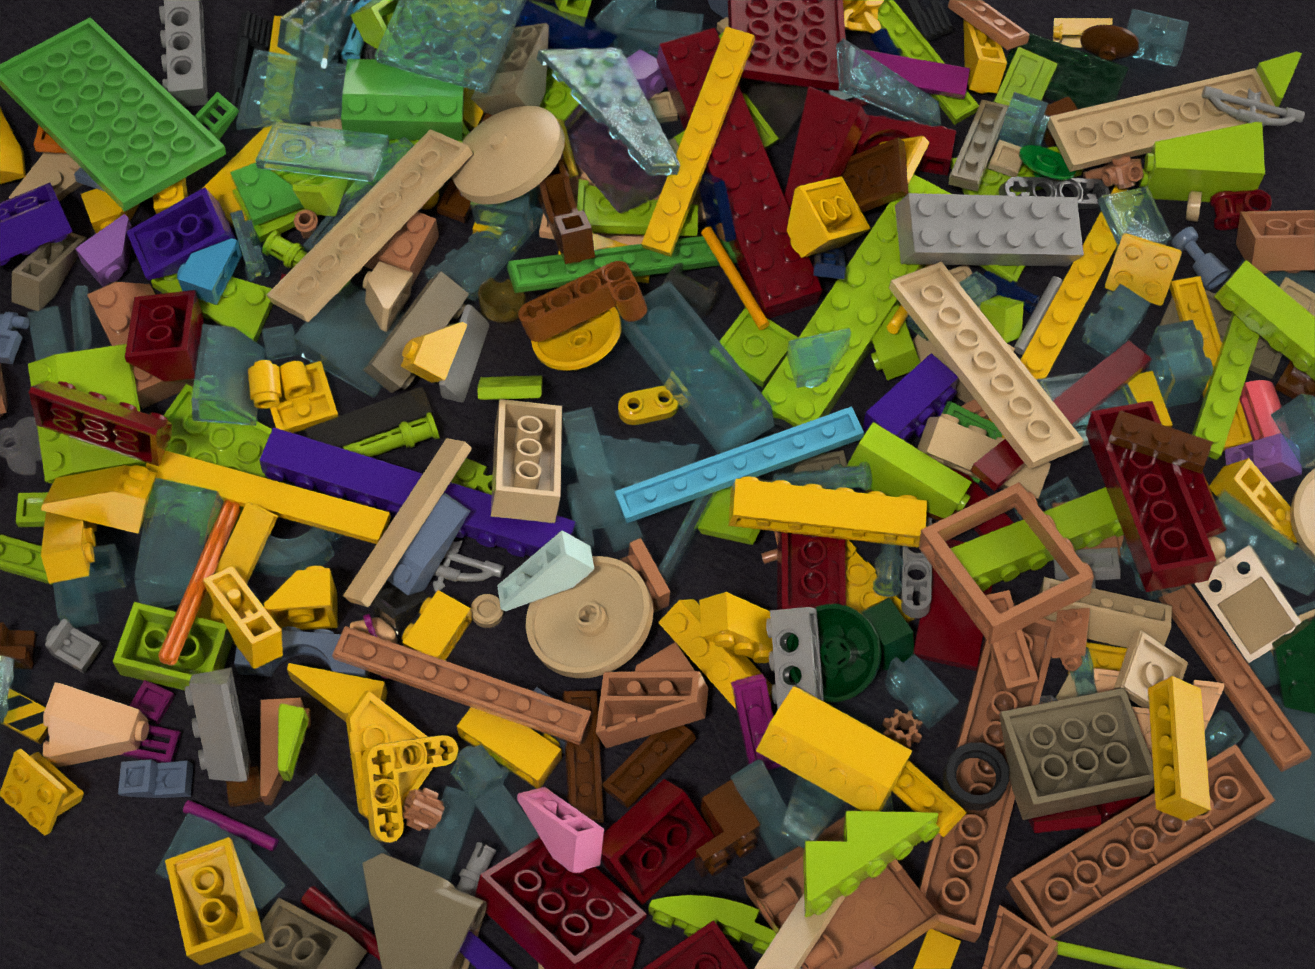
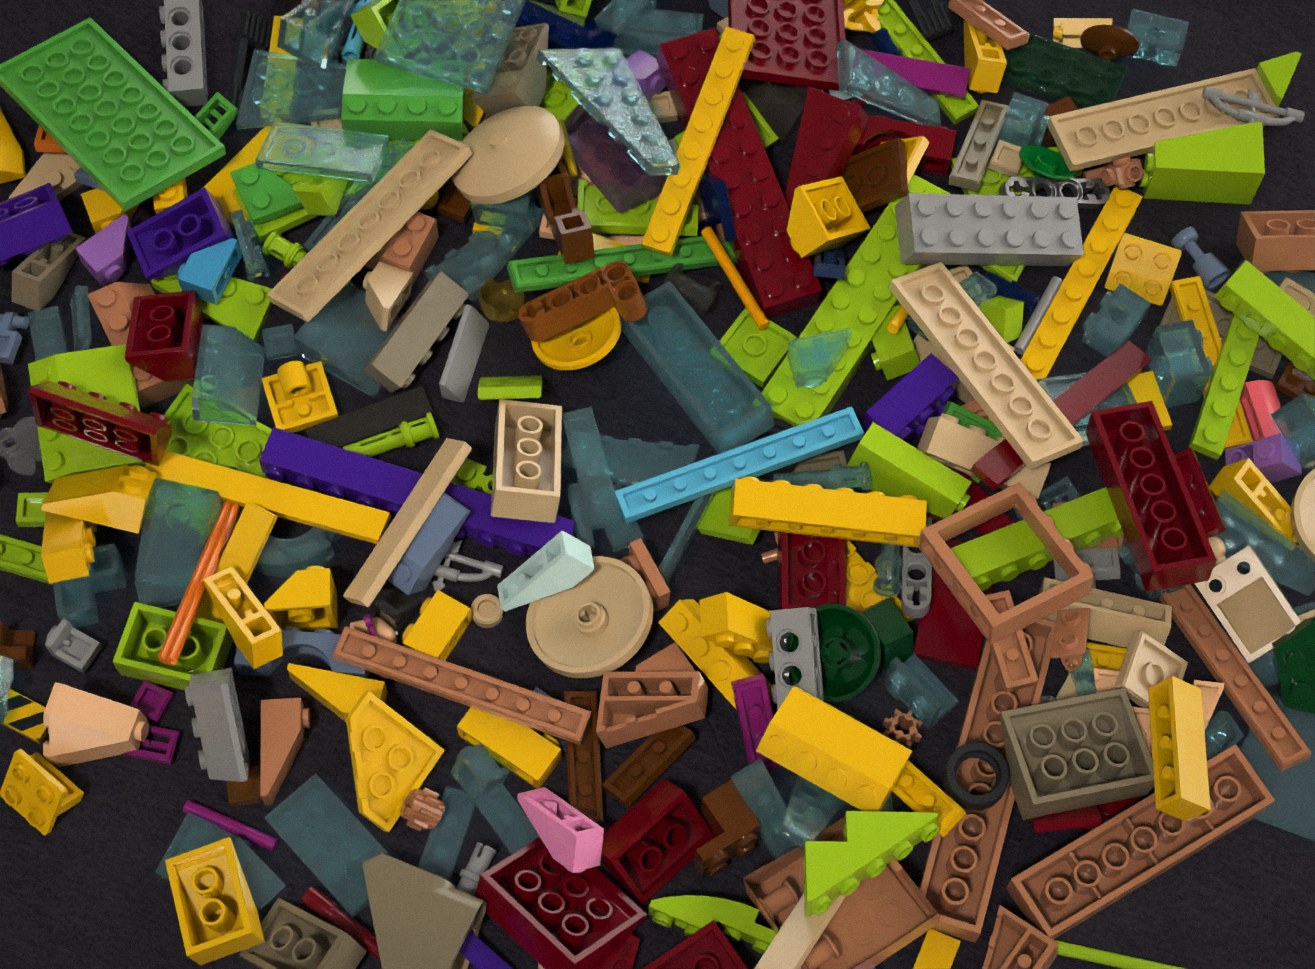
(155, 779): sand blue slope -> none
(264, 384): yellow brick -> none
(291, 732): lime slope -> none
(306, 222): nougat pin -> none
(392, 766): yellow beam -> none
(433, 352): yellow slope -> none
(649, 408): yellow plate -> none
(1027, 75): lime plate -> none
(1134, 214): clear light blue tile -> none
(1160, 442): reddish brown plate -> none
(1193, 206): tan tile -> none
(1230, 204): dark red piece -> none

